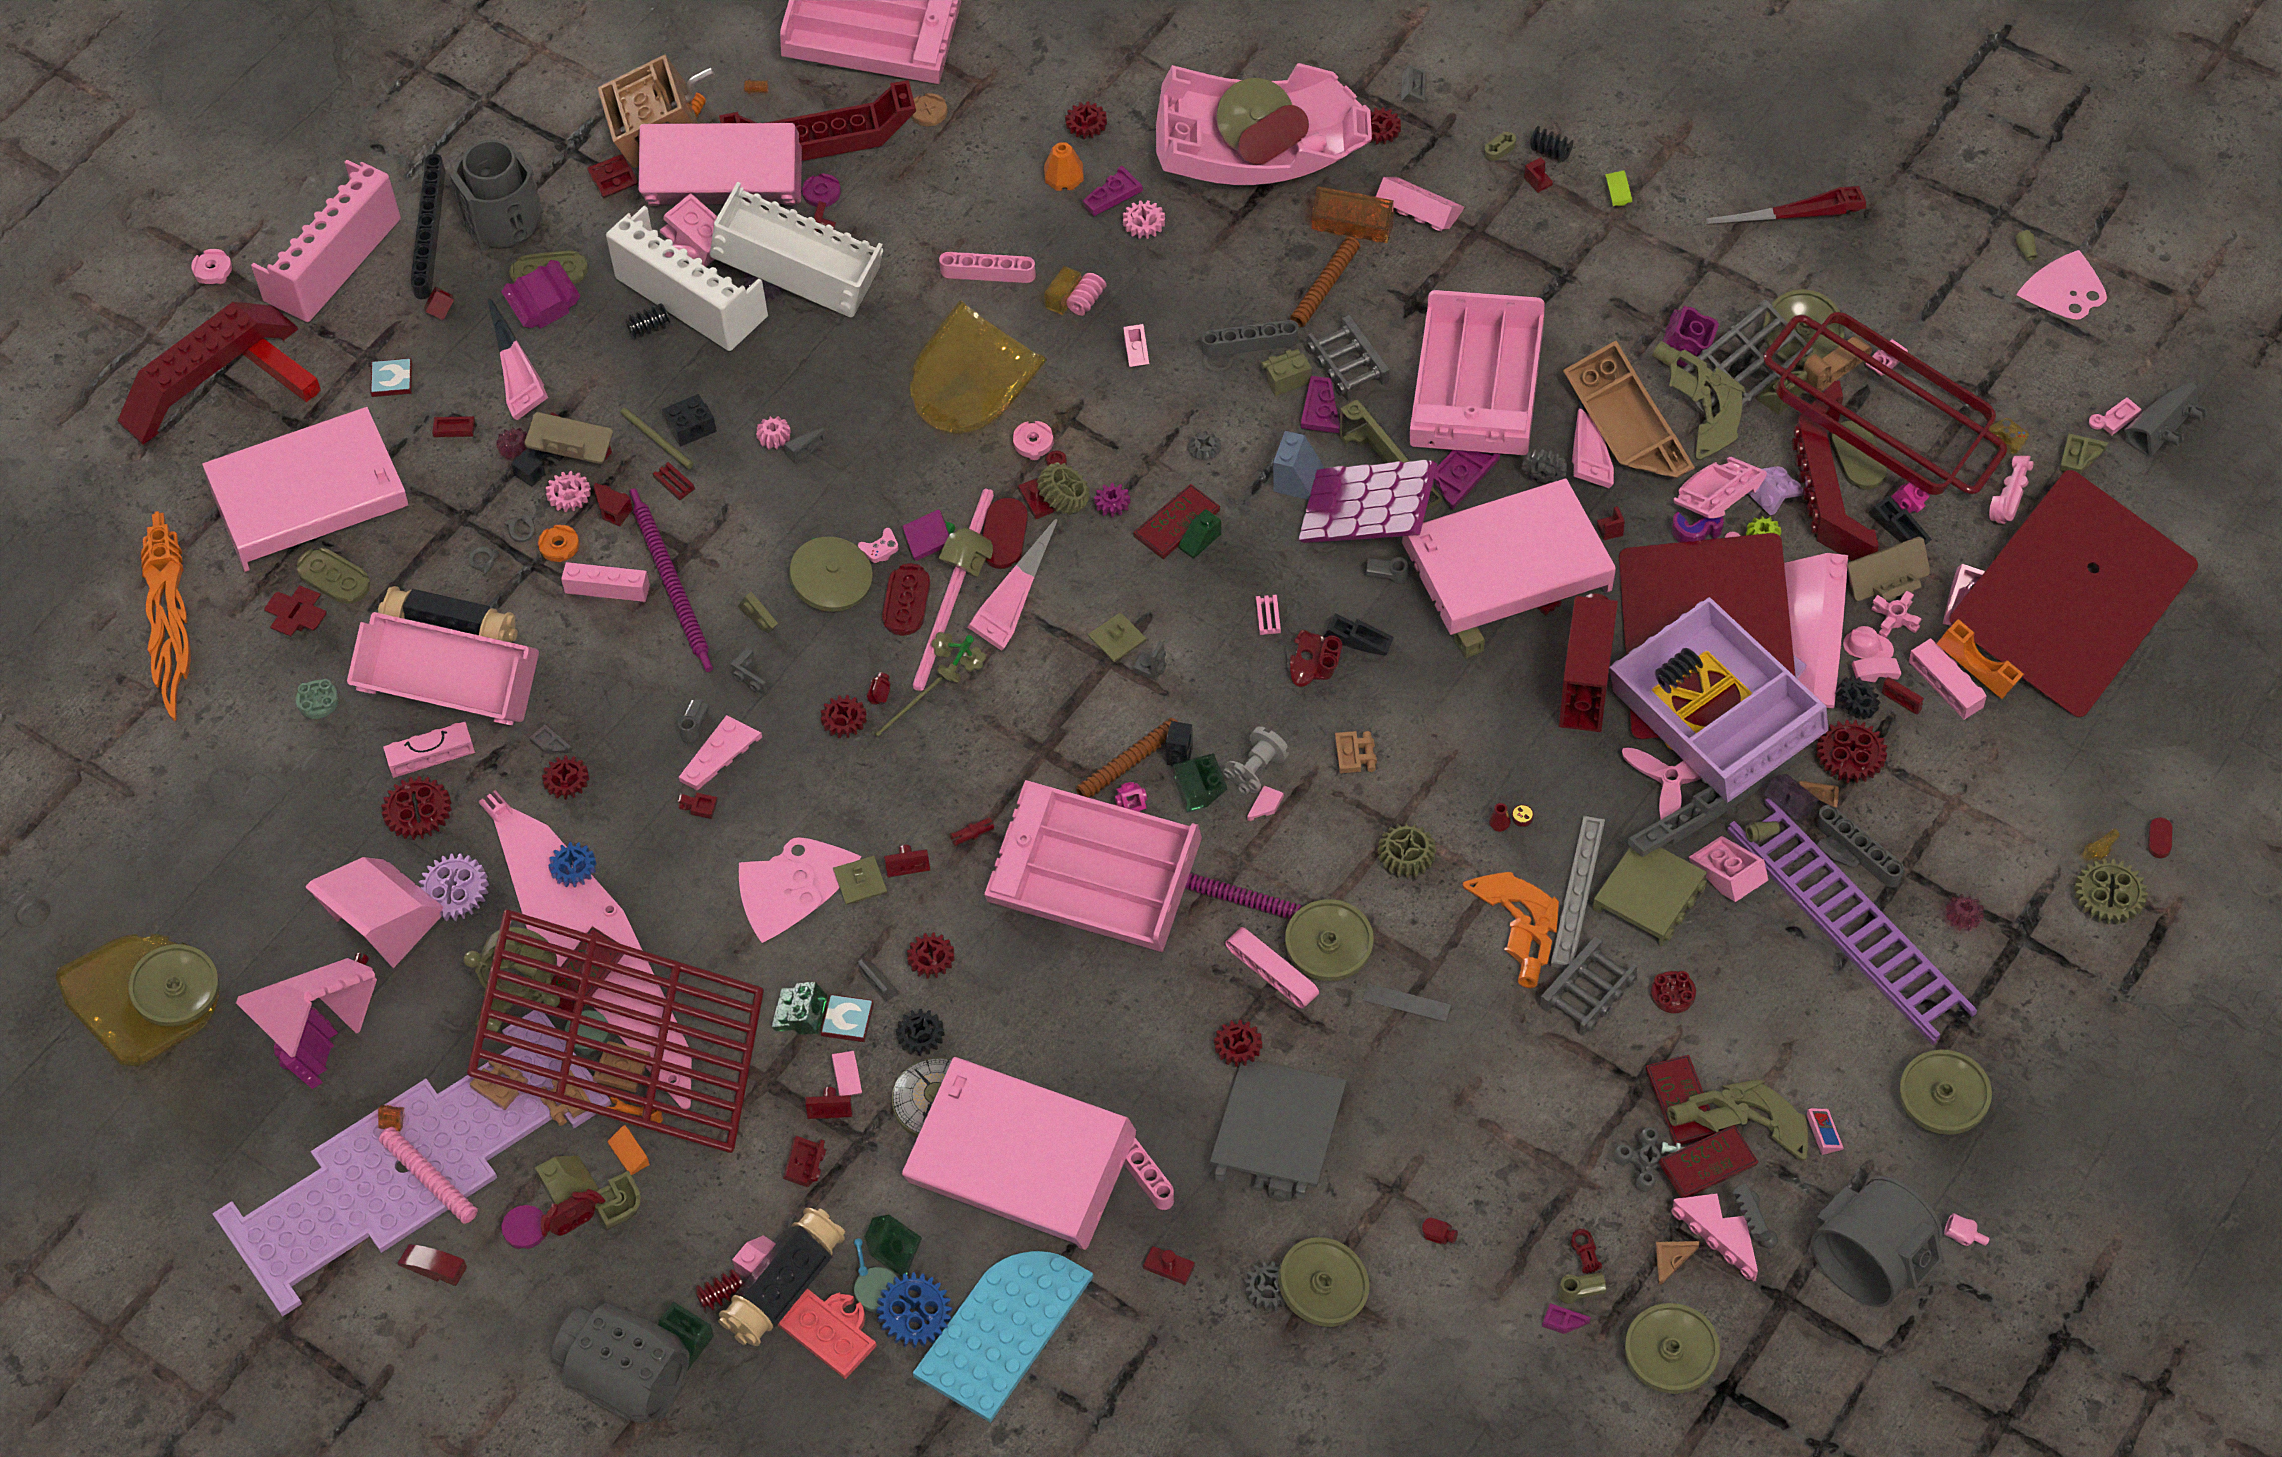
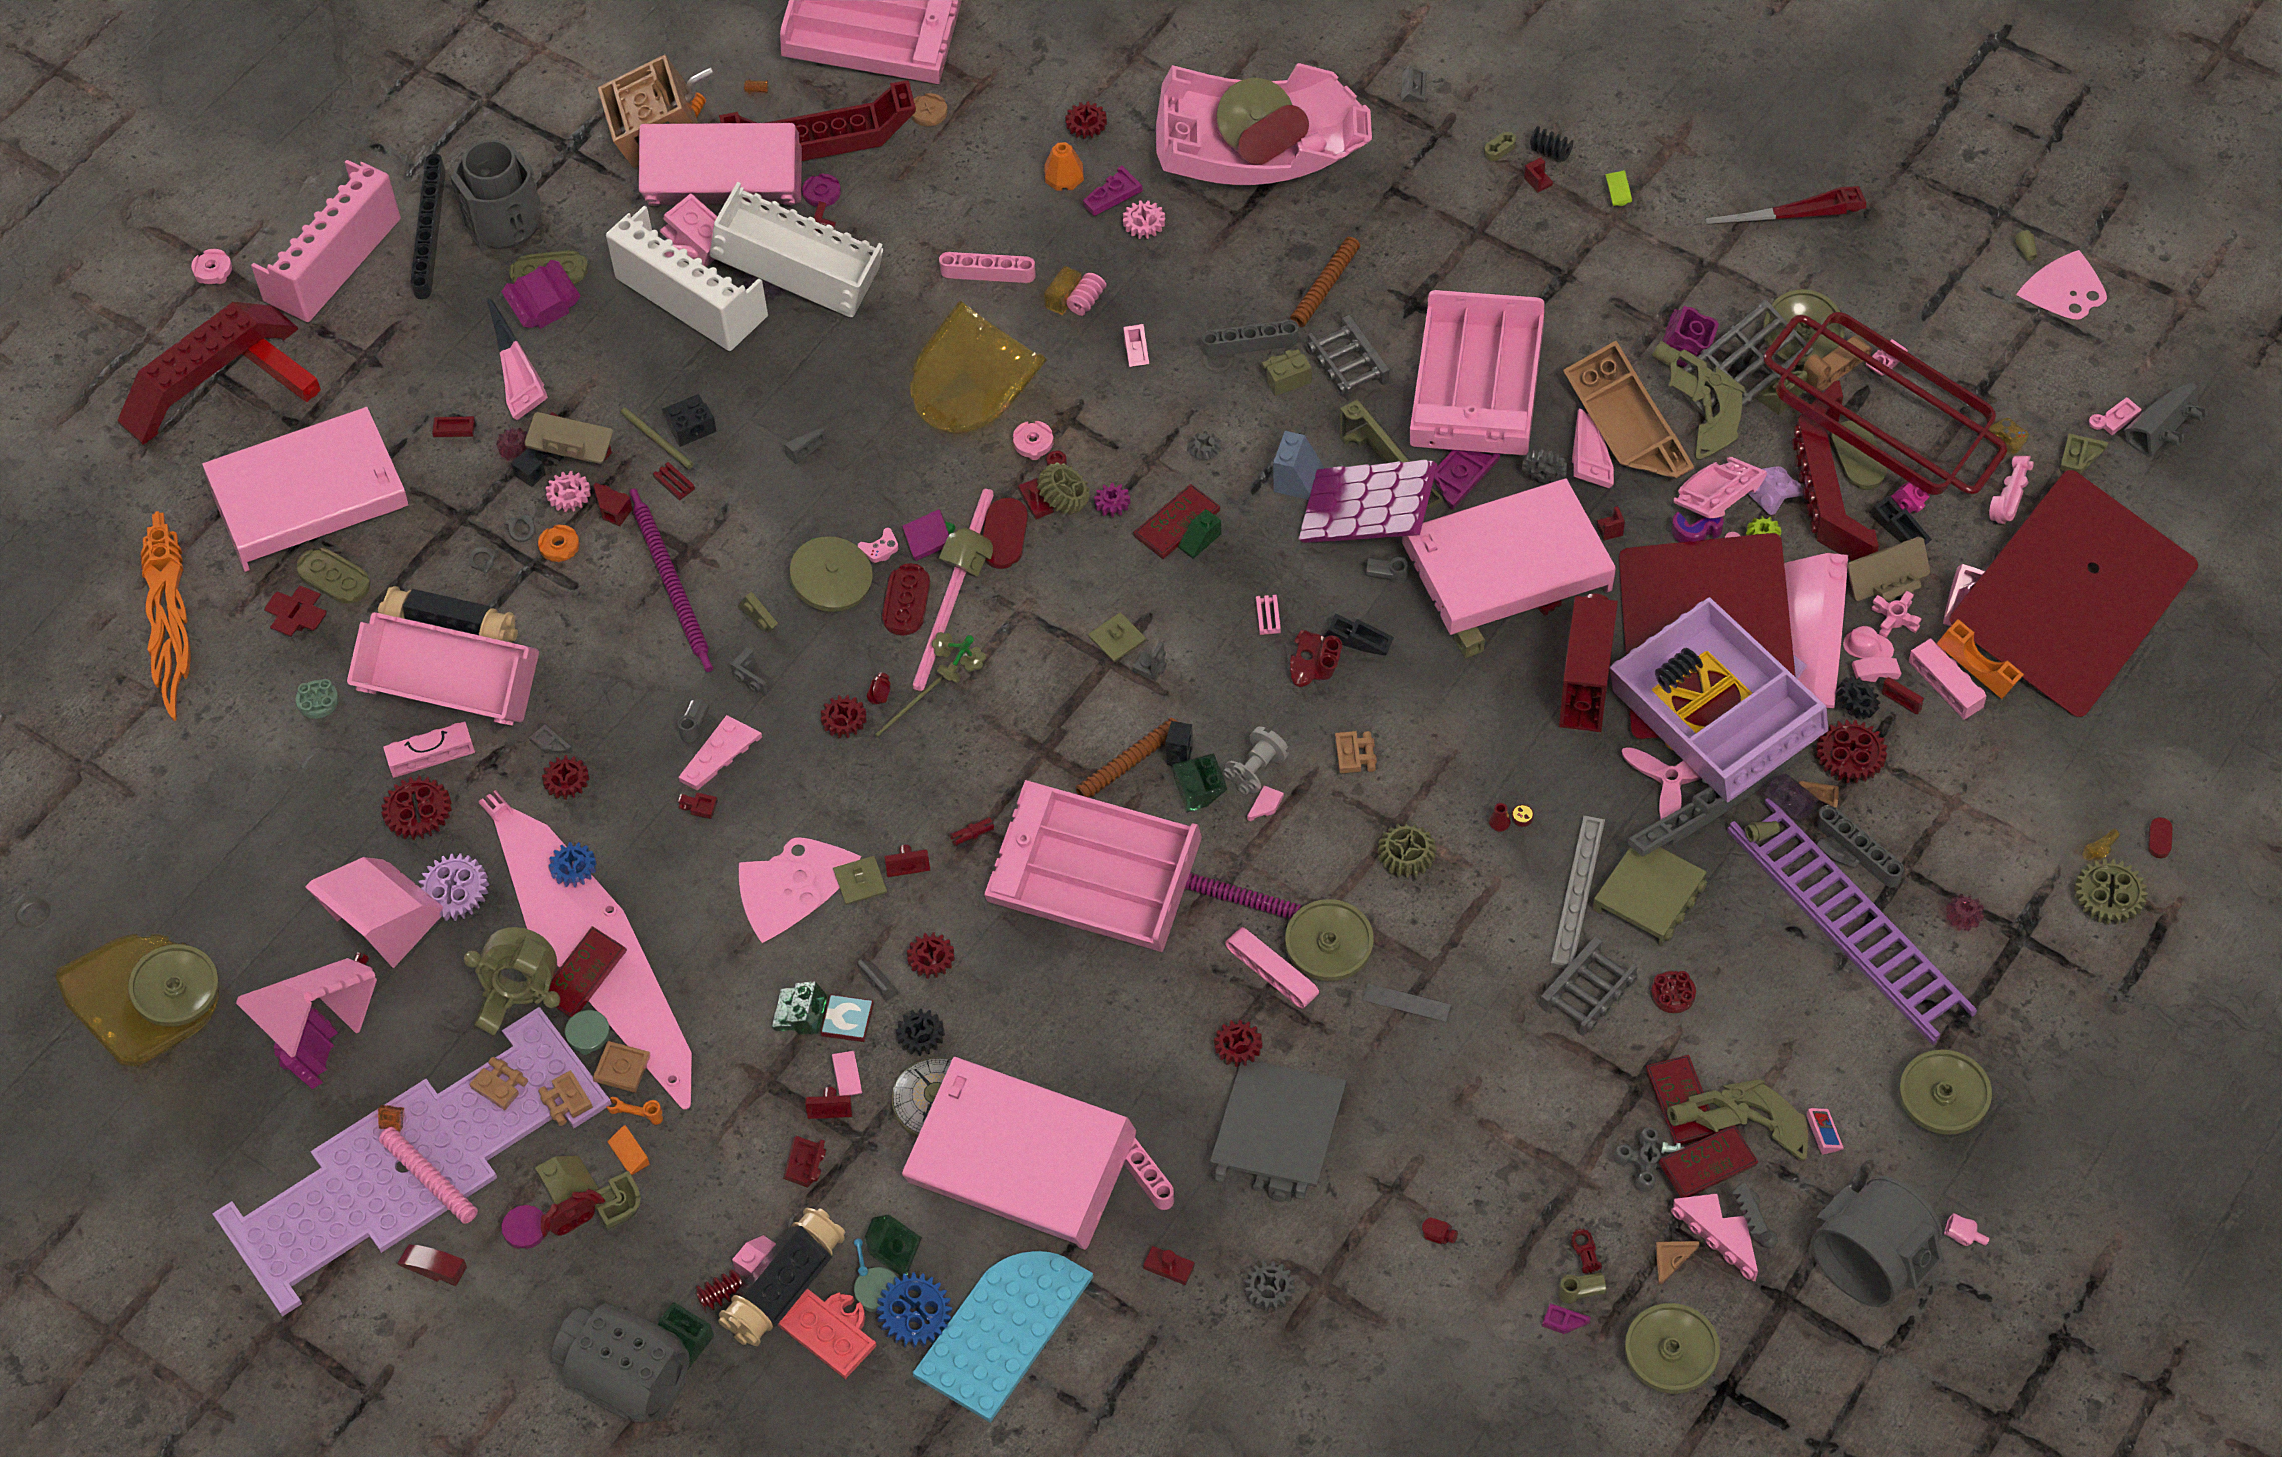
(391, 377): tile -> none
(439, 303): dark red panel -> none
(576, 1018): dark red bar -> none
(605, 582): bright pink brick -> none
(612, 175): dark red slope -> none
(647, 320): black piece -> none
(773, 432): bright pink gear -> none
(1001, 611): bright pink plate -> none
(1138, 799): dark pink brick -> none
(1320, 407): magenta wing -> none
(1323, 1282): olive dish -> none
(1352, 214): clear orange slope -> none
(1384, 125): dark red gear -> none
(1420, 203): bright pink slope -> none
(1507, 888): orange piece -> none
(1730, 868): bright pink slope -> none

